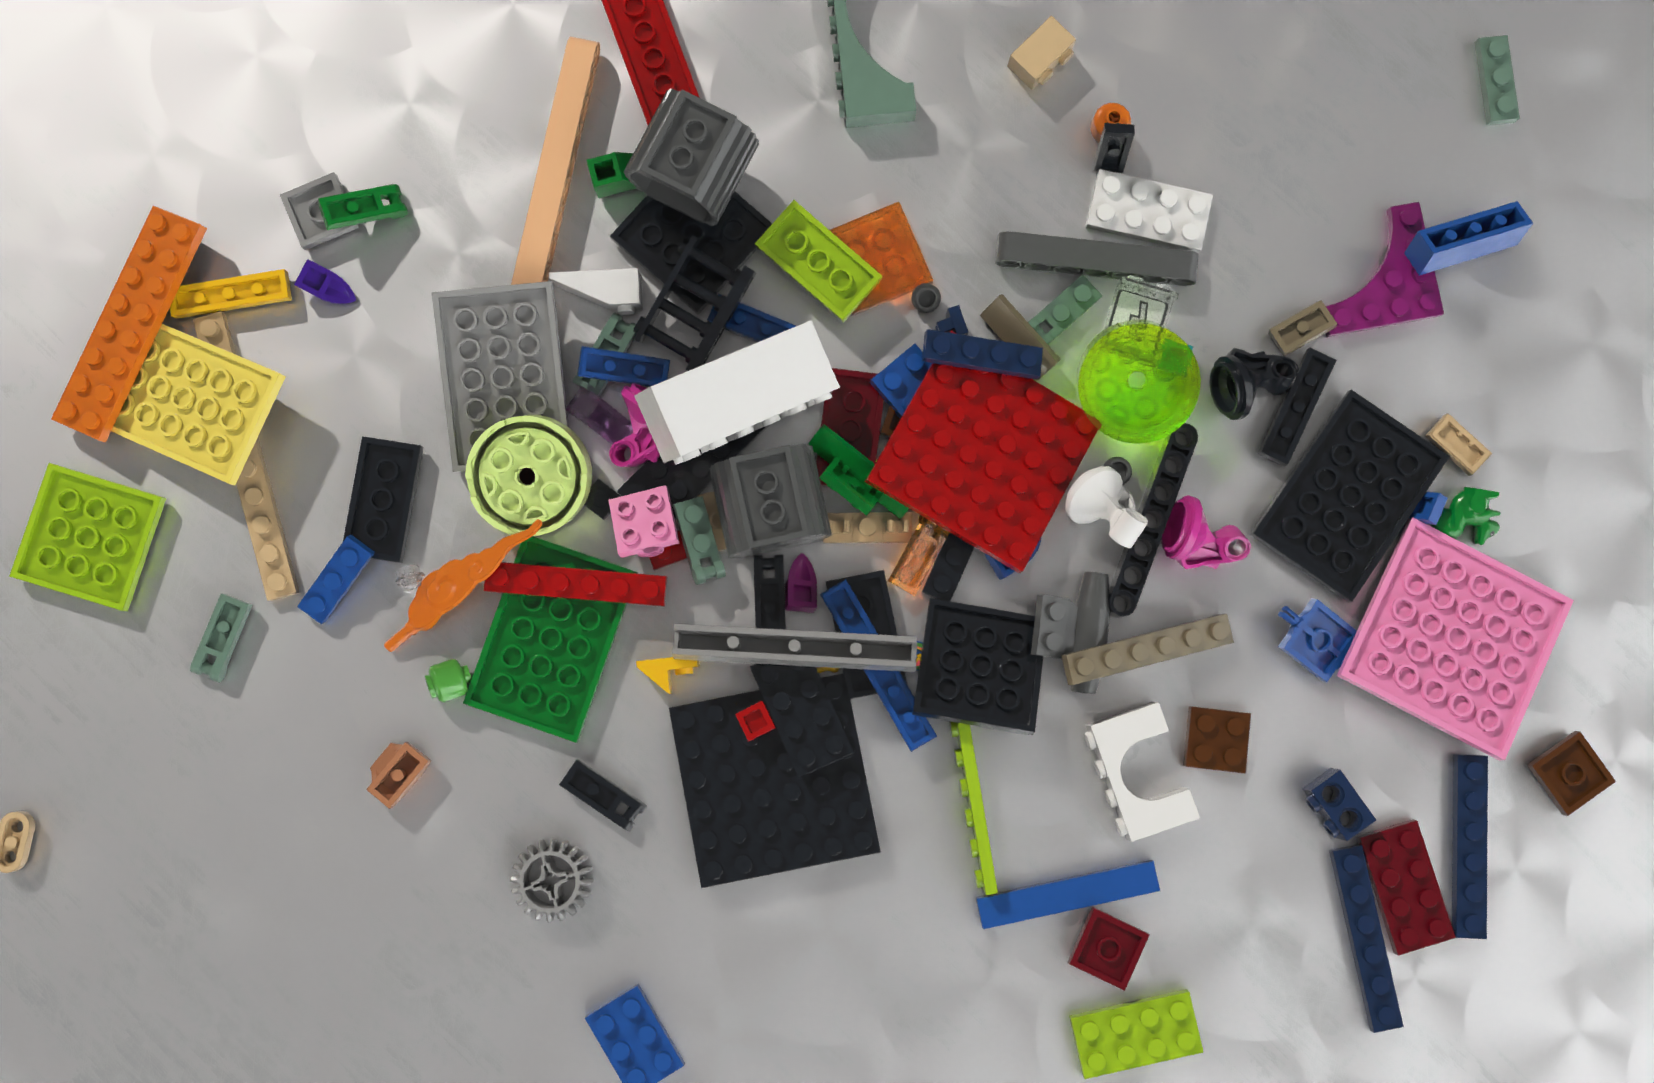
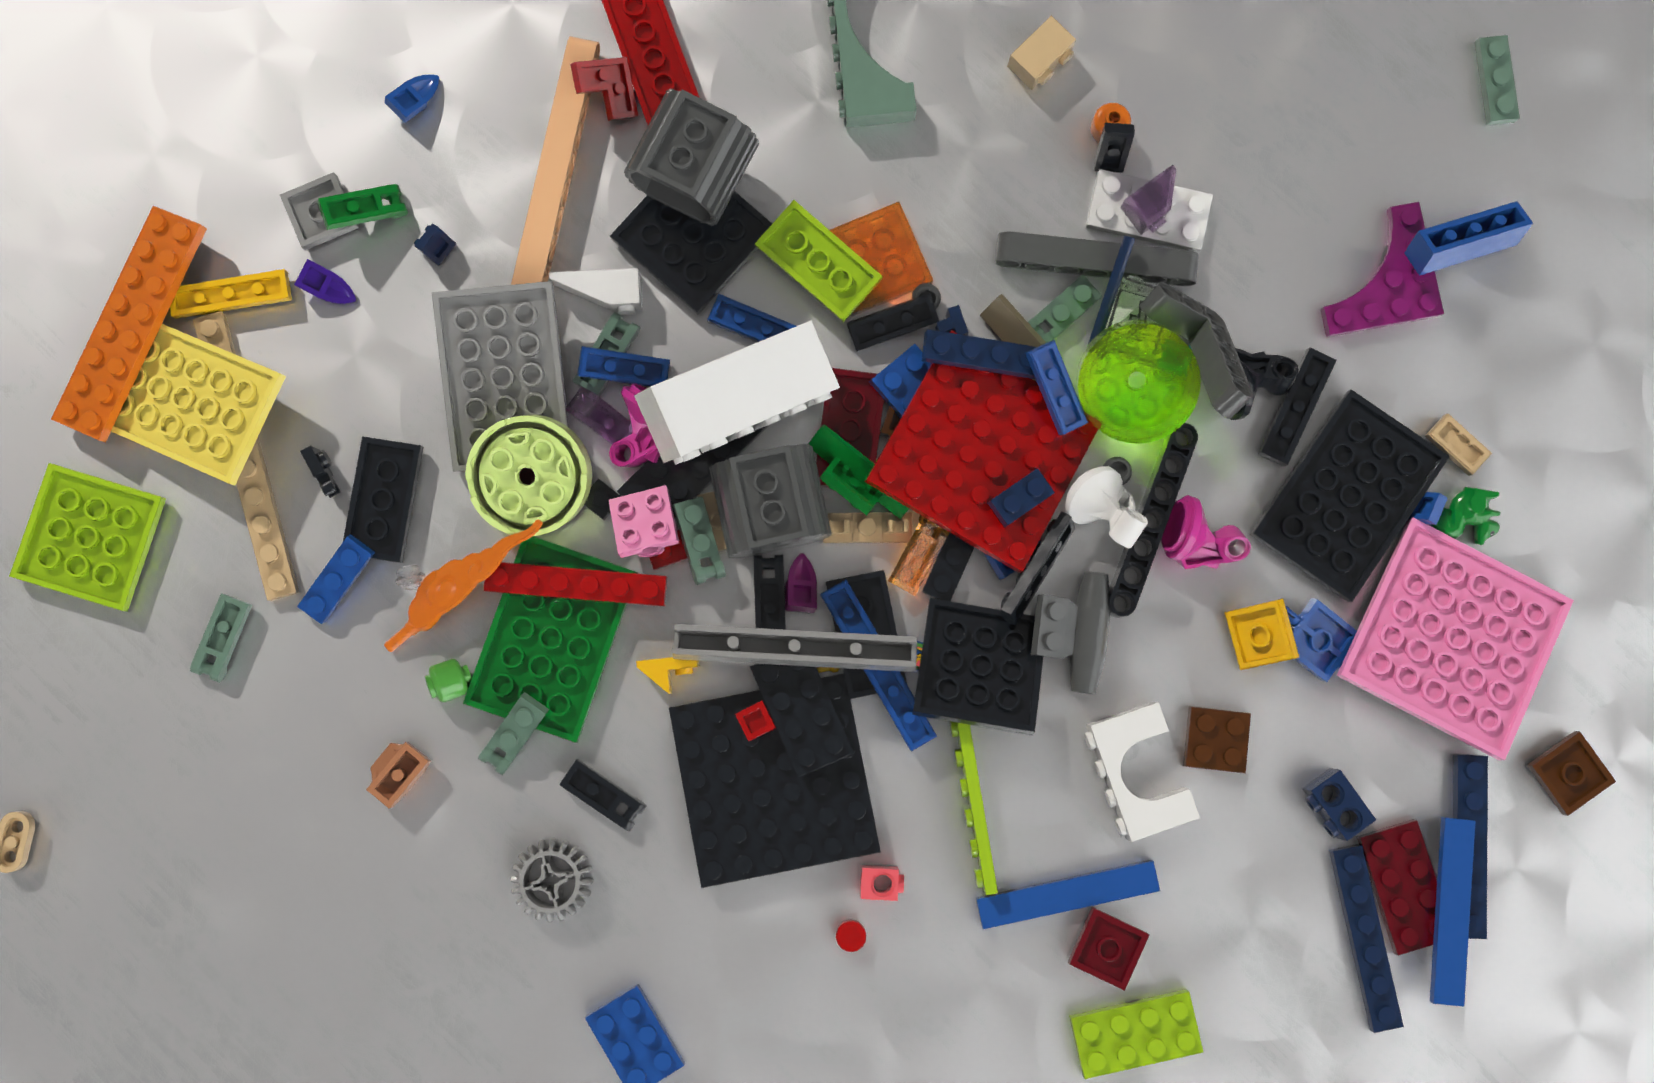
(319, 465): none -> black plate
(412, 96): none -> blue plate
(435, 244): none -> dark blue tile
(514, 732): none -> sand green plate
(608, 173): green slope -> none
(613, 80): none -> red plate
(723, 305): black fence -> none
(851, 935): none -> red tile
(869, 874): none -> coral brick
(893, 322): none -> black tile
(1021, 497): none -> dark blue plate
(1042, 560): none -> black plate
(1056, 387): none -> blue tile
(1113, 286): none -> dark blue bar
(1147, 649): dark tan plate -> none
(1151, 202): none -> clear purple slope
(1209, 342): none -> dark grey beam
(1262, 634): none -> yellow tile
(1302, 328): dark tan plate -> none
(1452, 911): none -> blue tile

